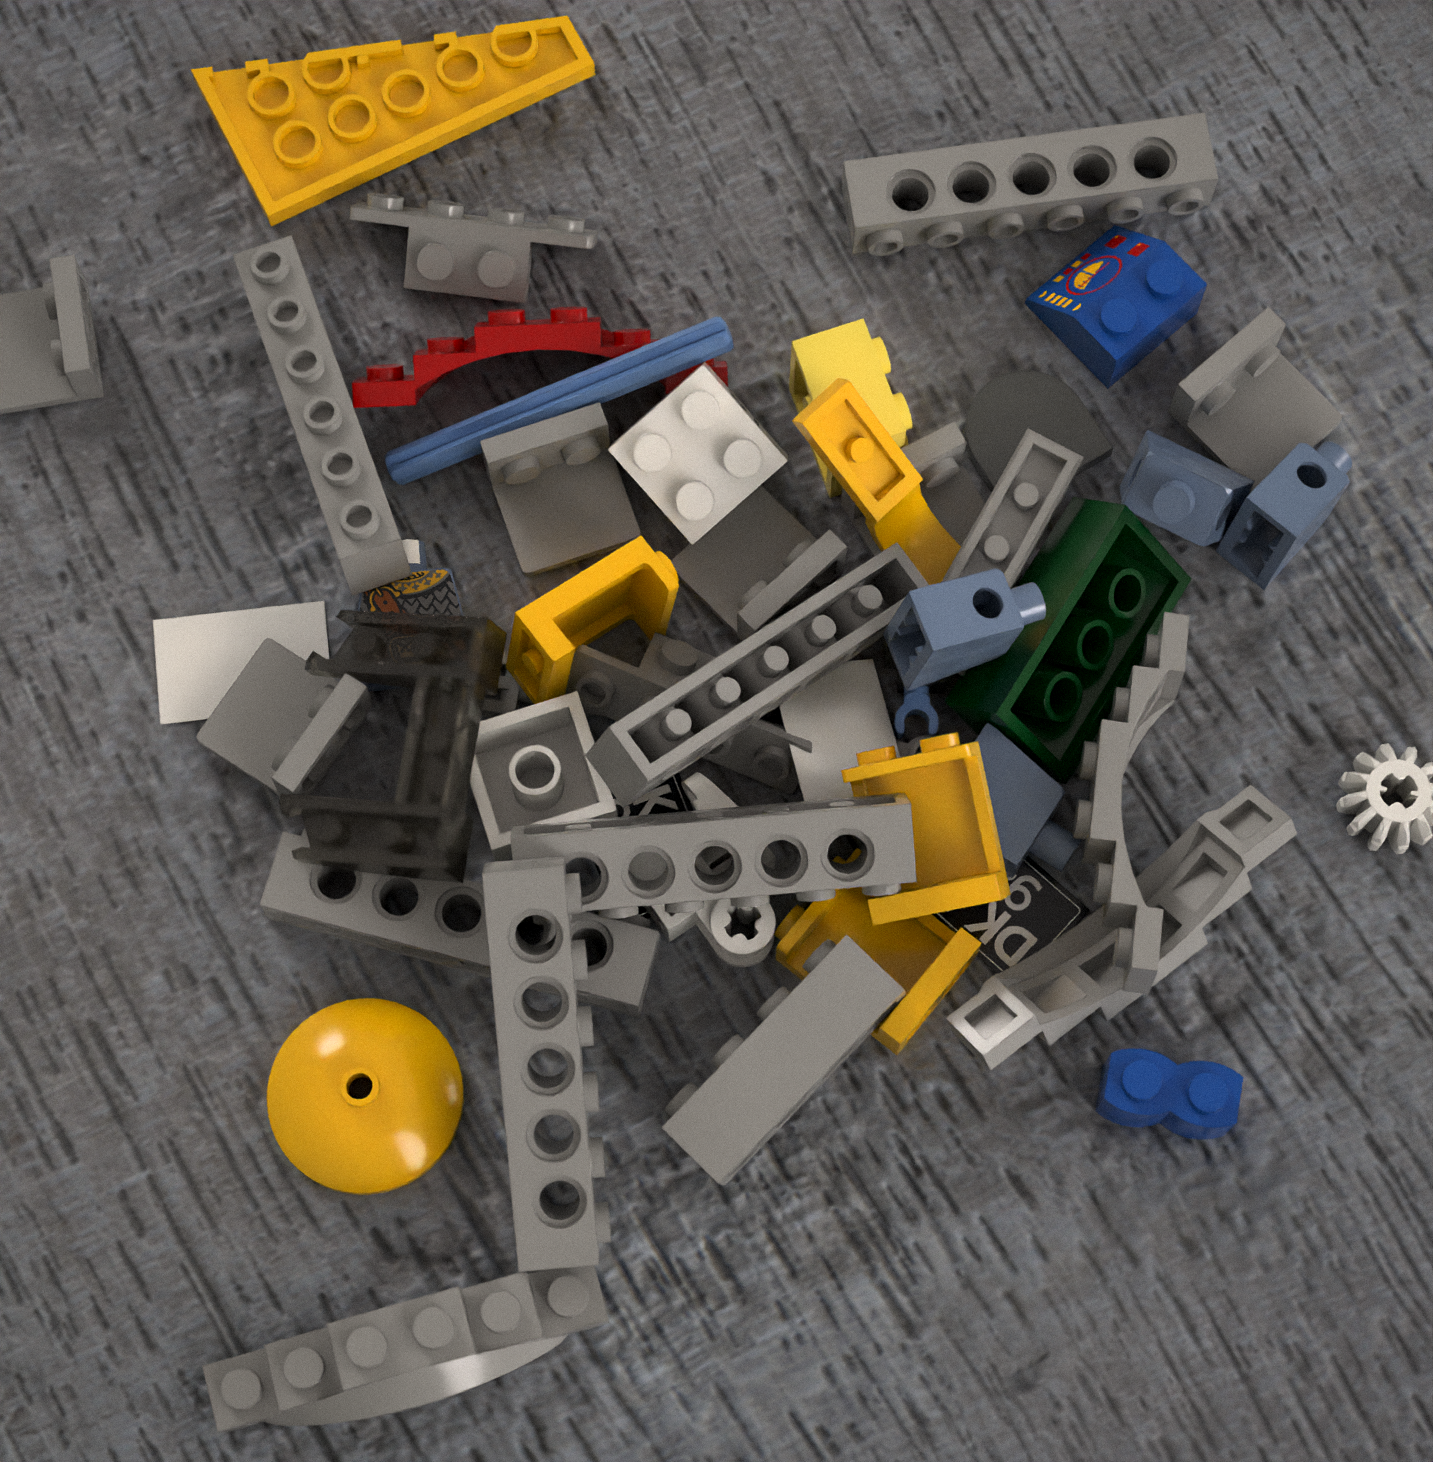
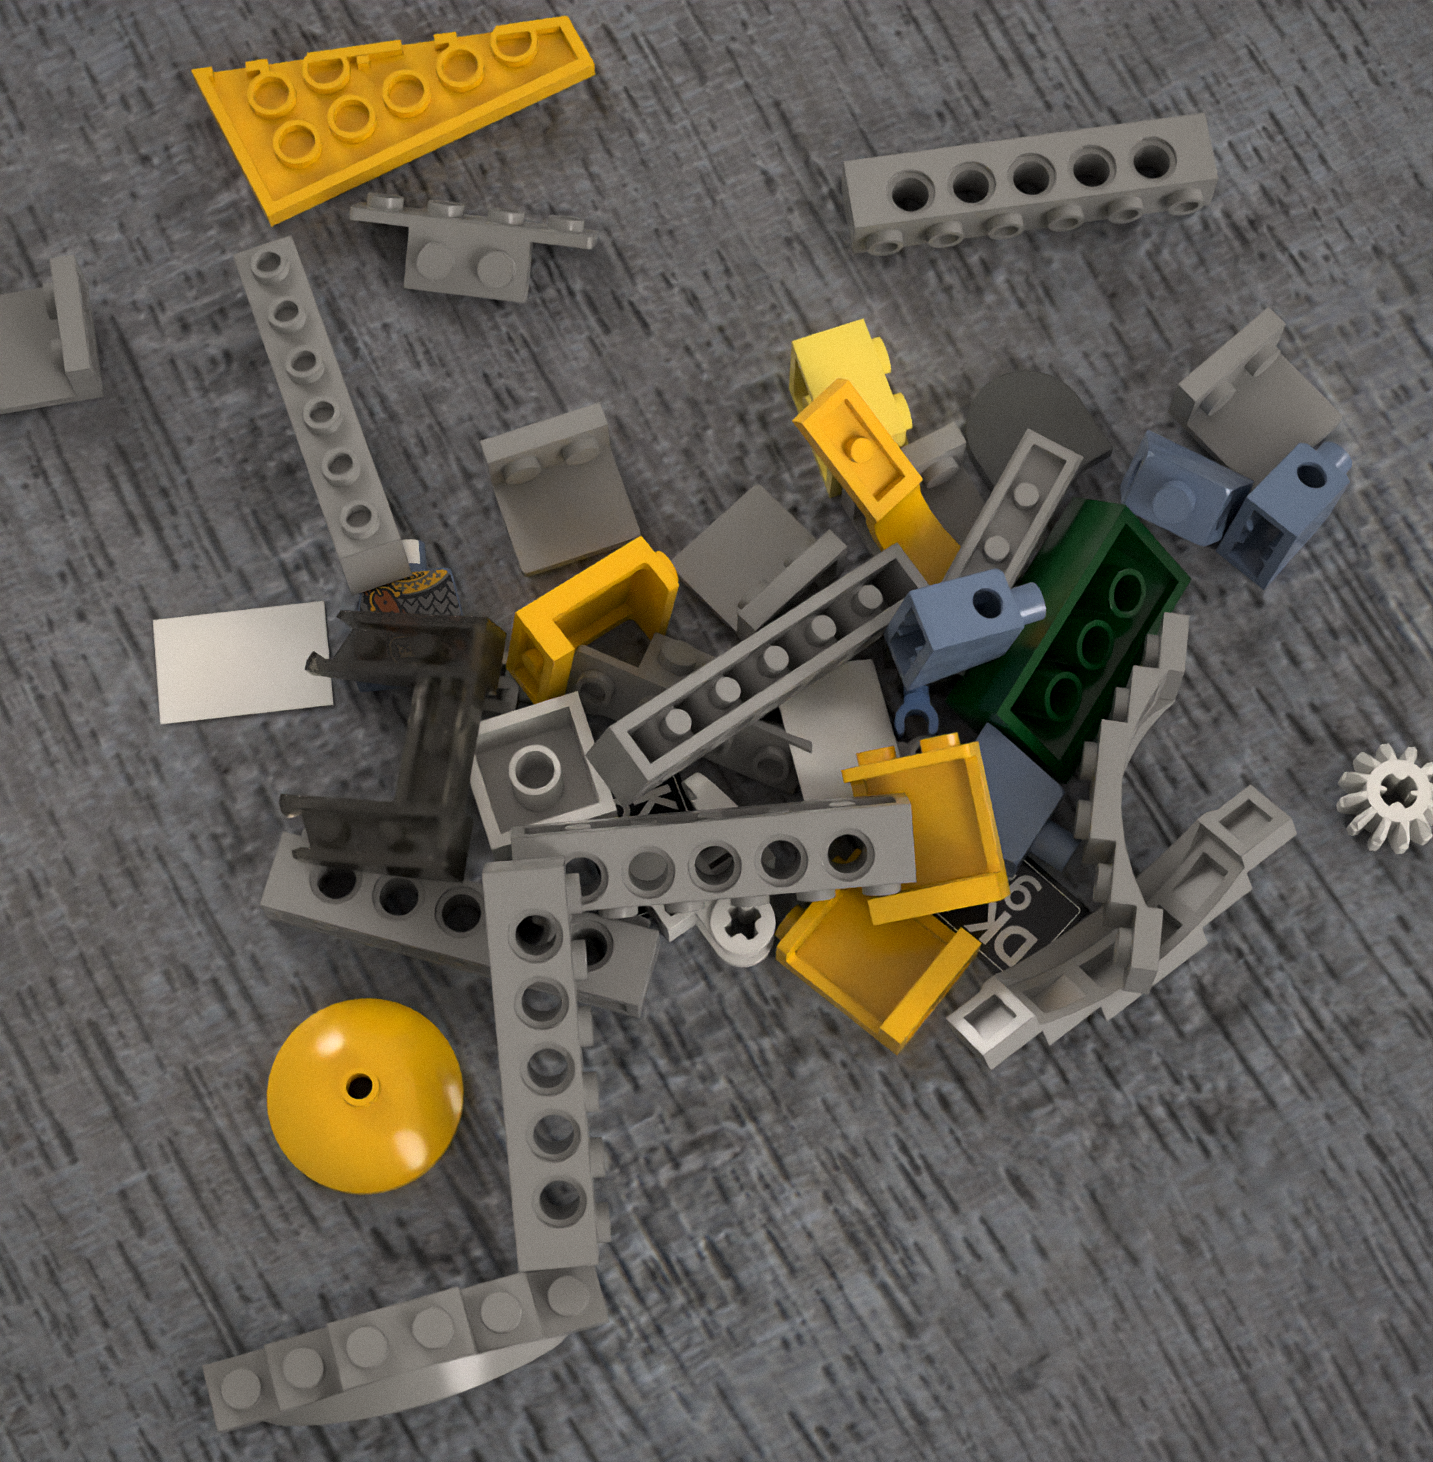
(284, 721): light grey bracket -> none
(504, 333): red piece -> none
(580, 390): medium blue axle -> none
(698, 453): white brick -> none
(783, 1059): light grey brick -> none
(1118, 301): blue slope -> none
(1185, 1098): blue brick -> none

